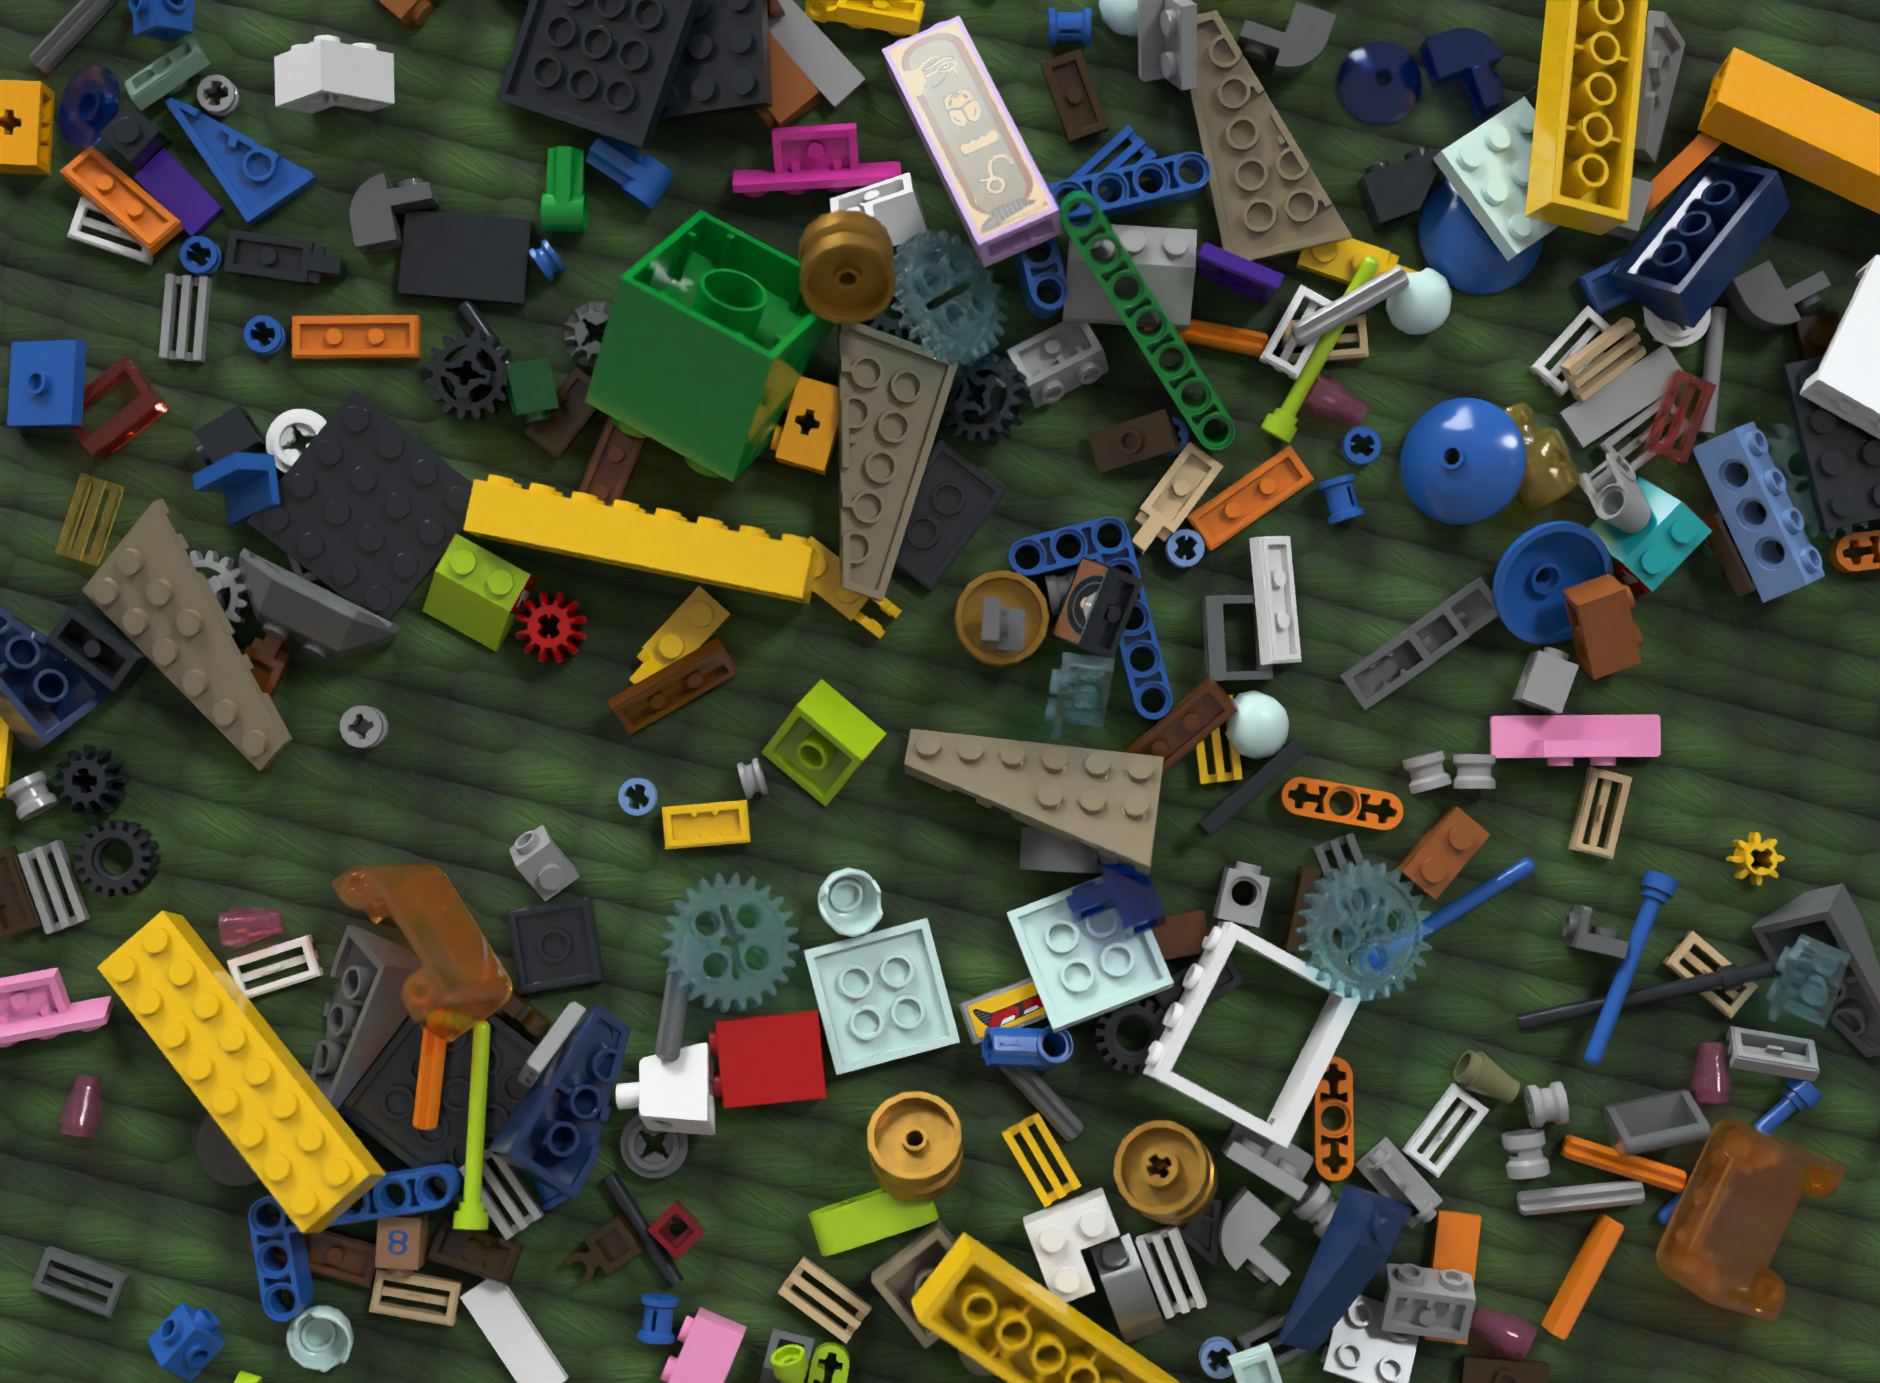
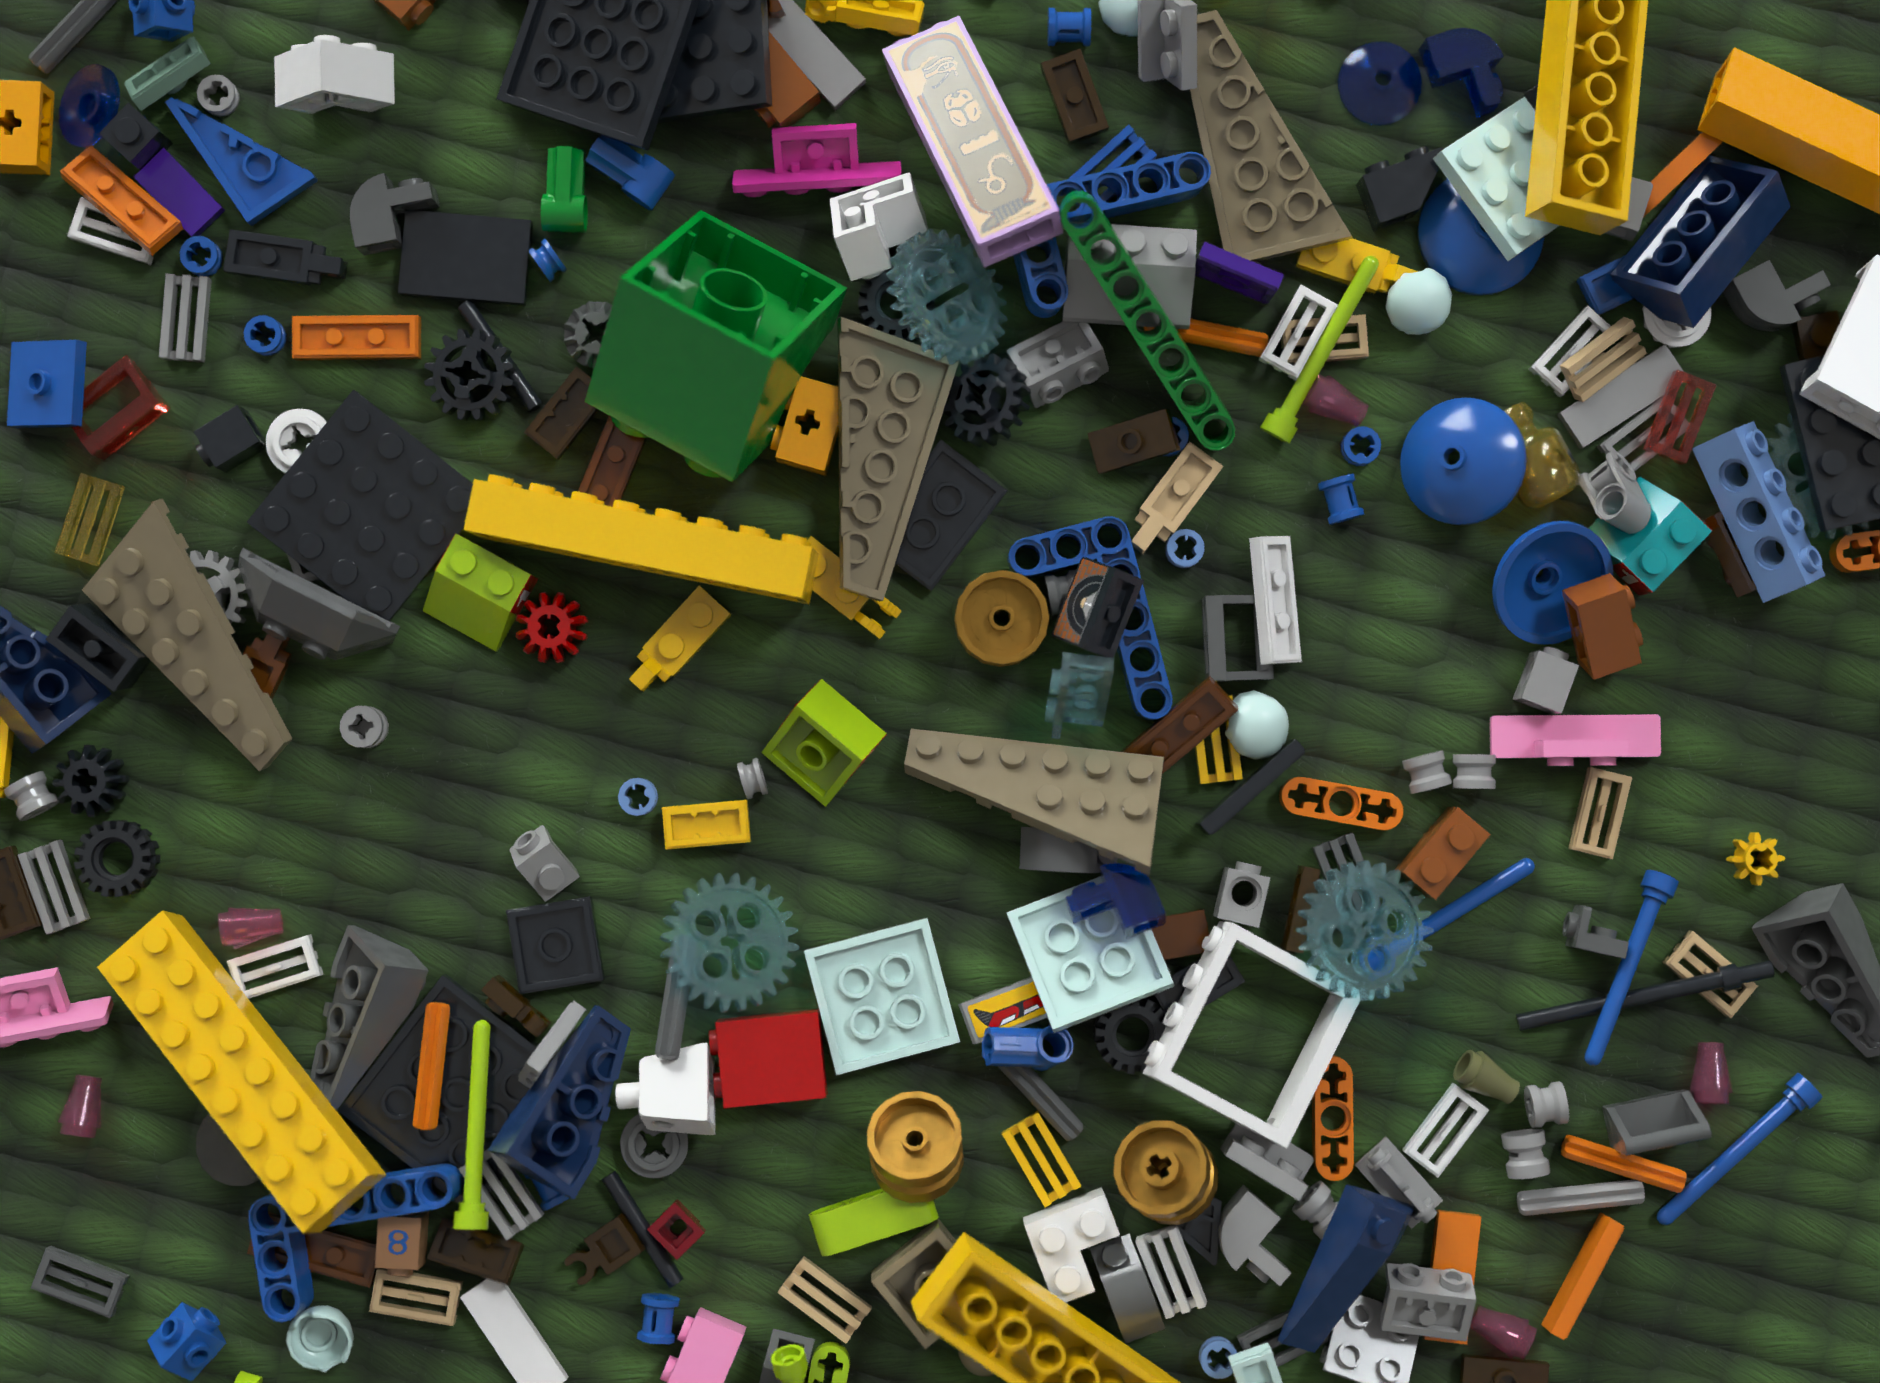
(247, 482): blue panel -> none
(460, 971): clear orange windscreen -> none
(531, 389): dark green brick -> none
(673, 686): reddish brown tile -> none
(846, 267): pearl gold wheel -> none
(850, 902): light aqua hair -> none
(1002, 627): dark grey bracket -> none
(1249, 498): orange tile -> none
(1295, 48): dark grey brick -> none
(1350, 305): light grey axle -> none
(1421, 643): dark grey slope -> none
(1659, 73): light grey wing -> none
(1712, 364): light grey bar -> none
(1738, 1214): clear orange windscreen -> none
(1775, 1056): light grey tile -> none
(1808, 980): clear light blue bracket -> none

